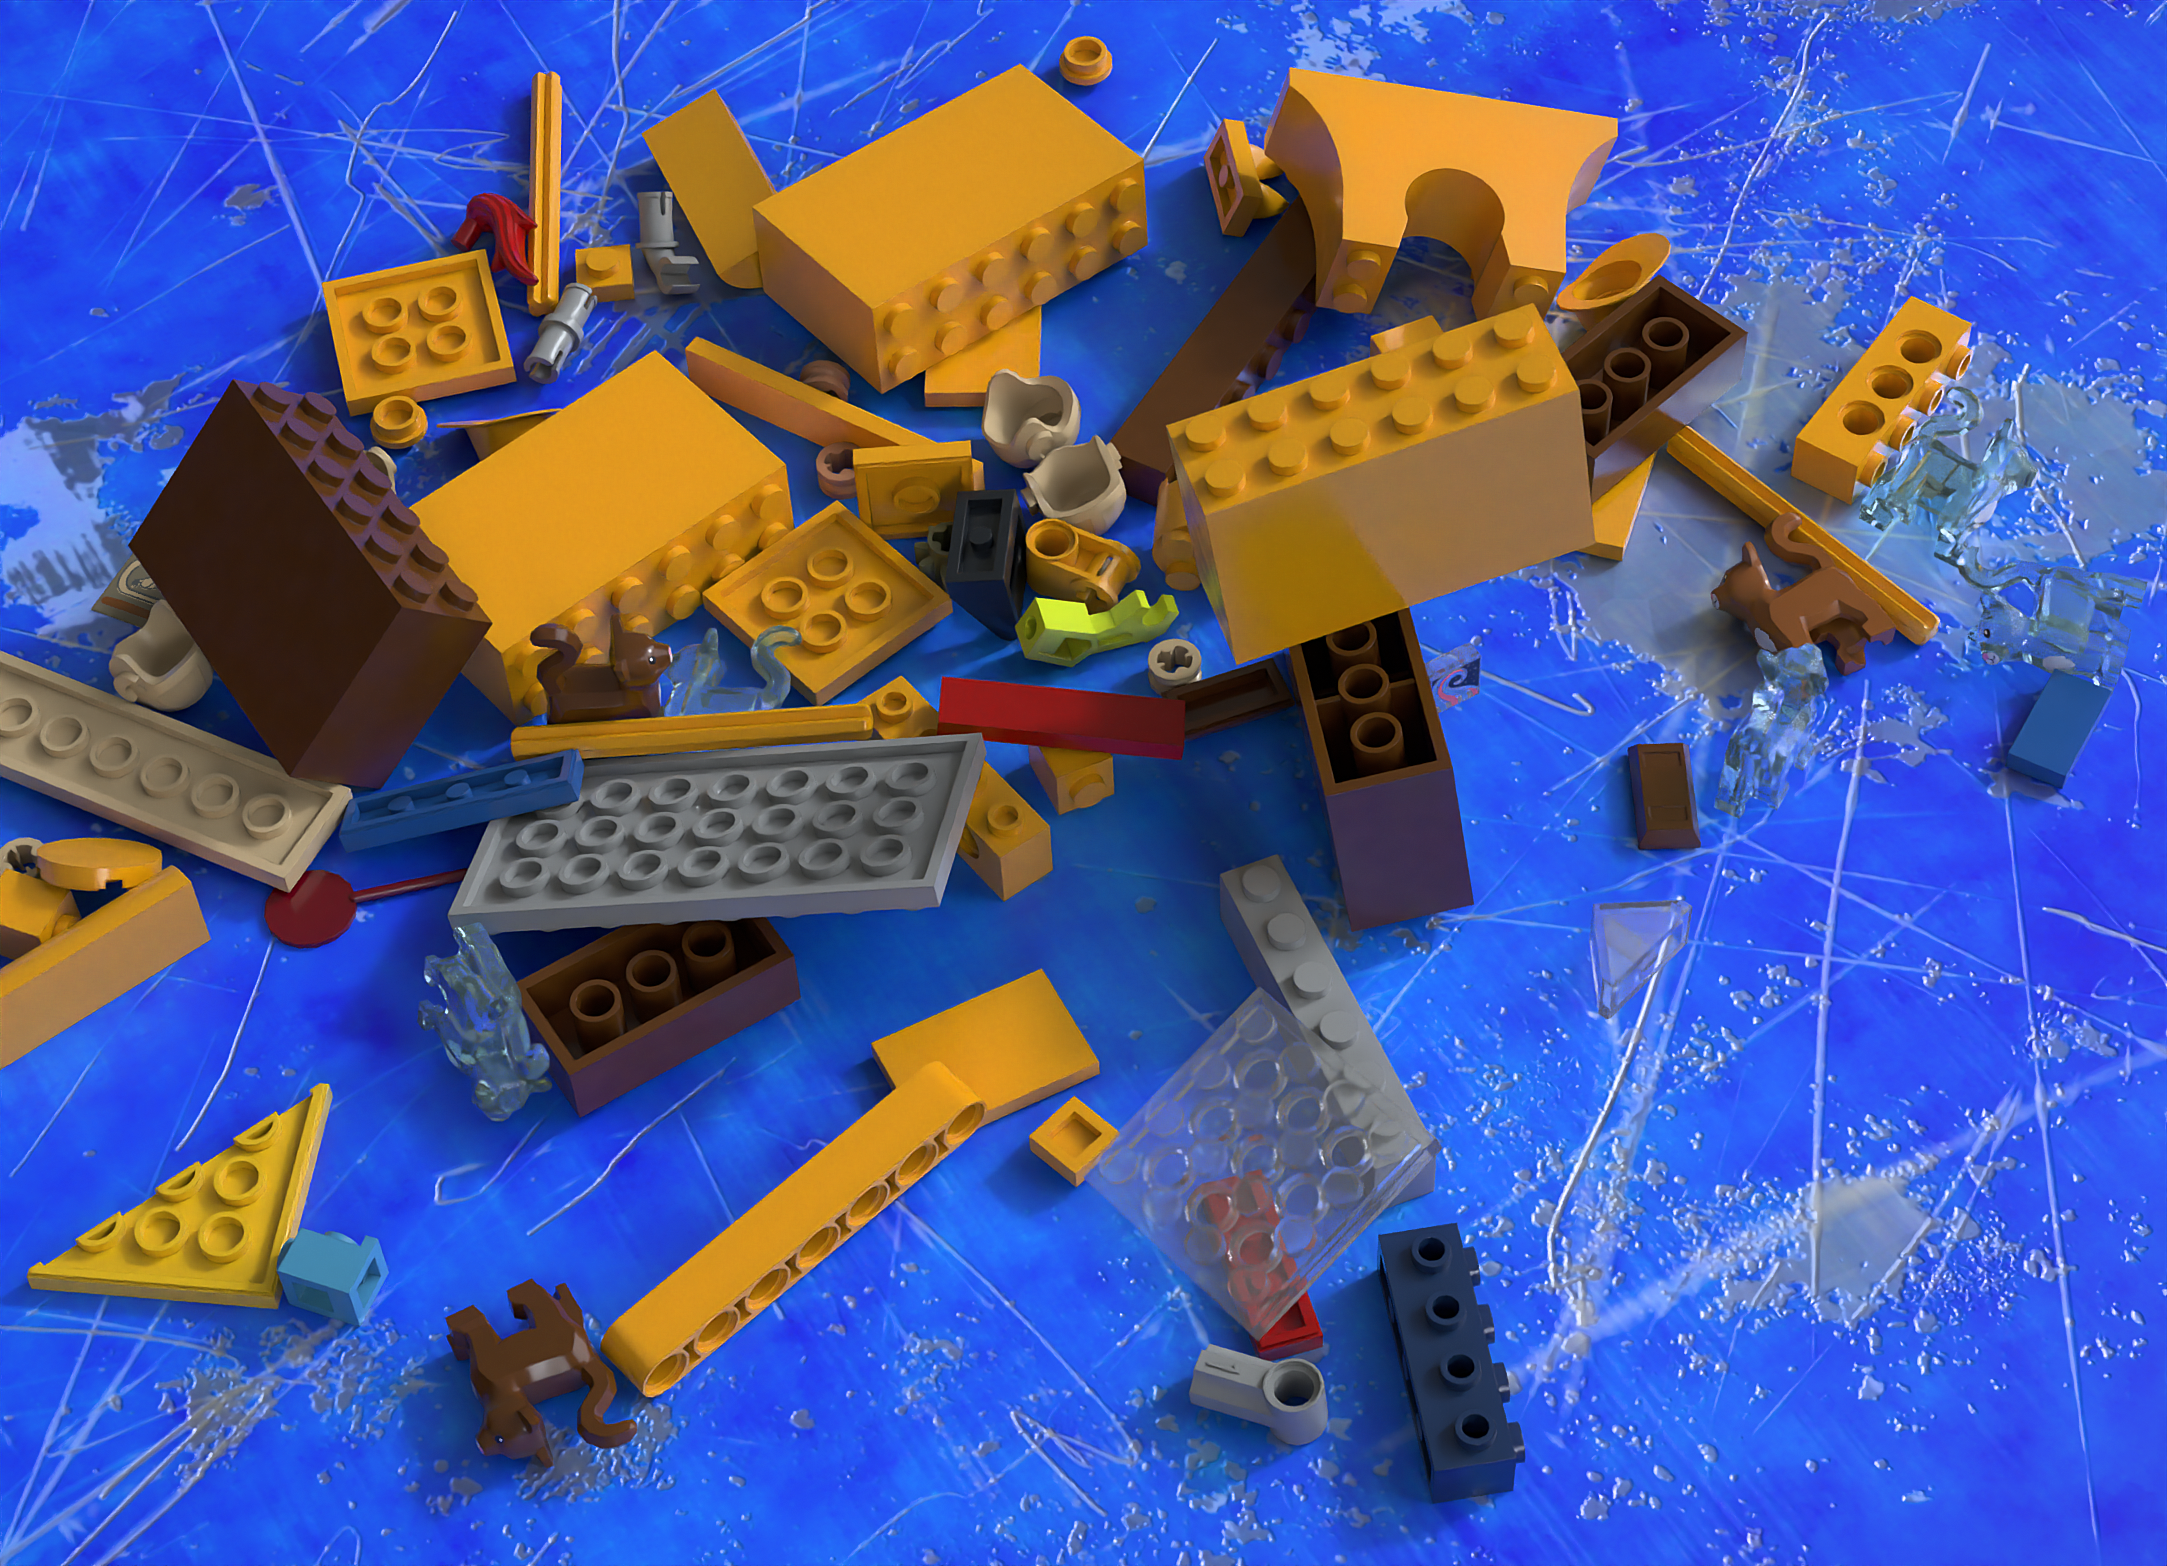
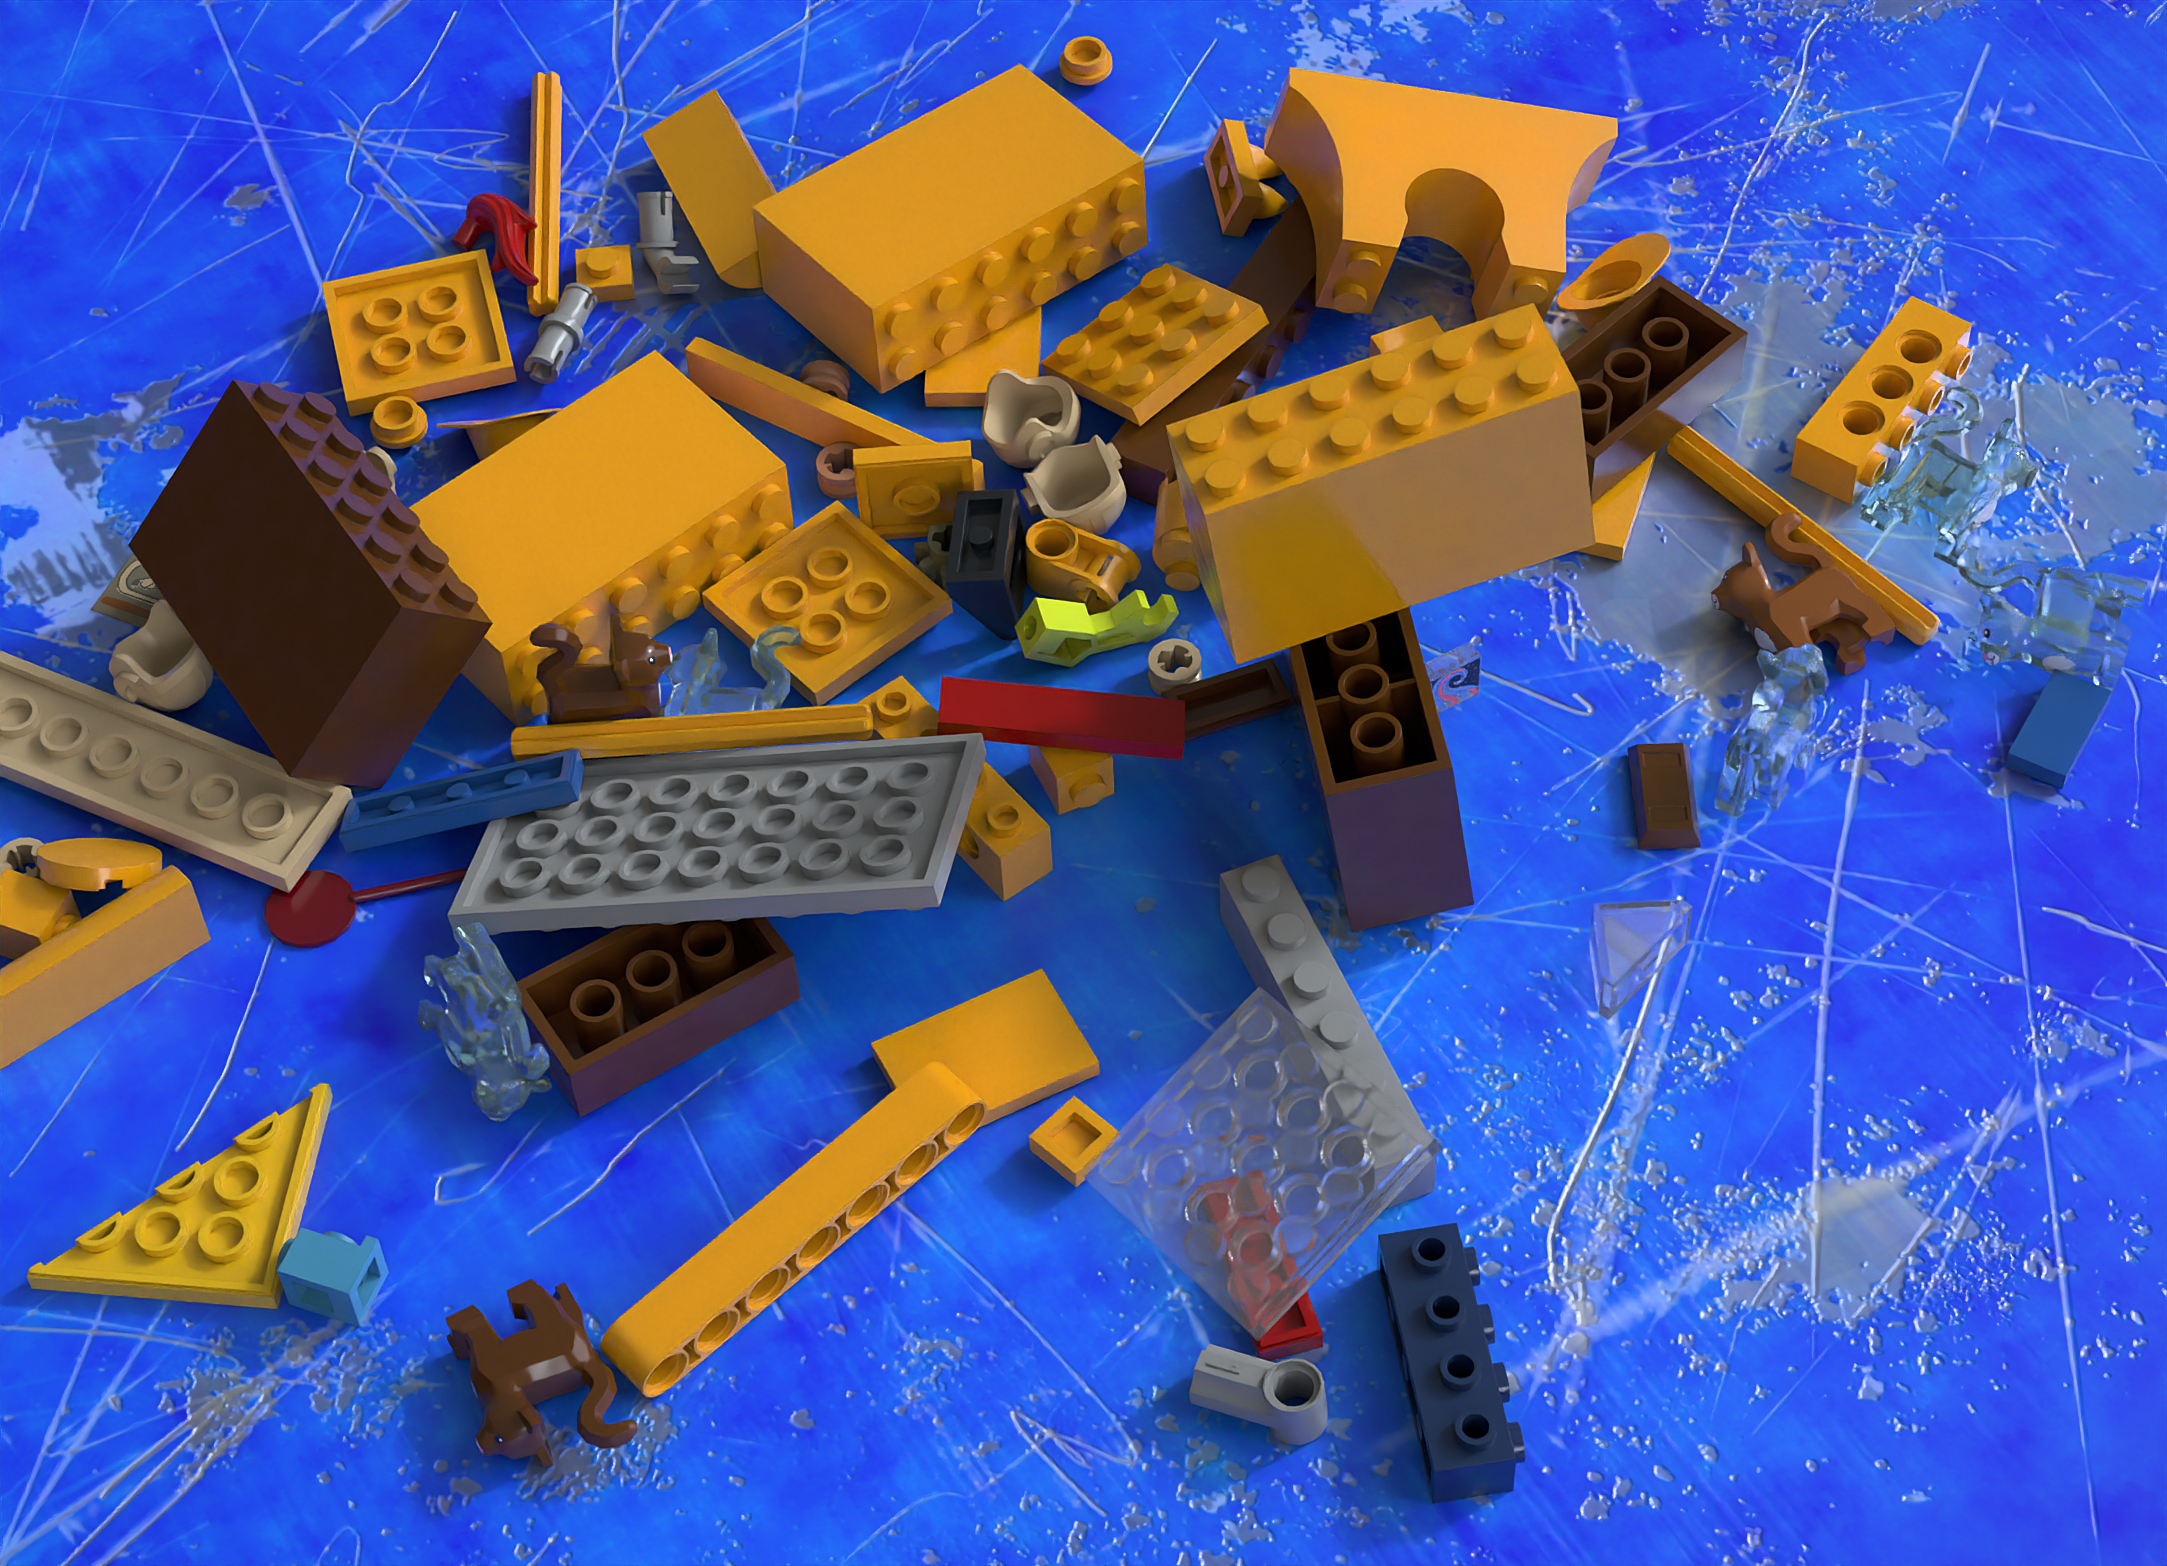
(1154, 342): none -> light orange plate

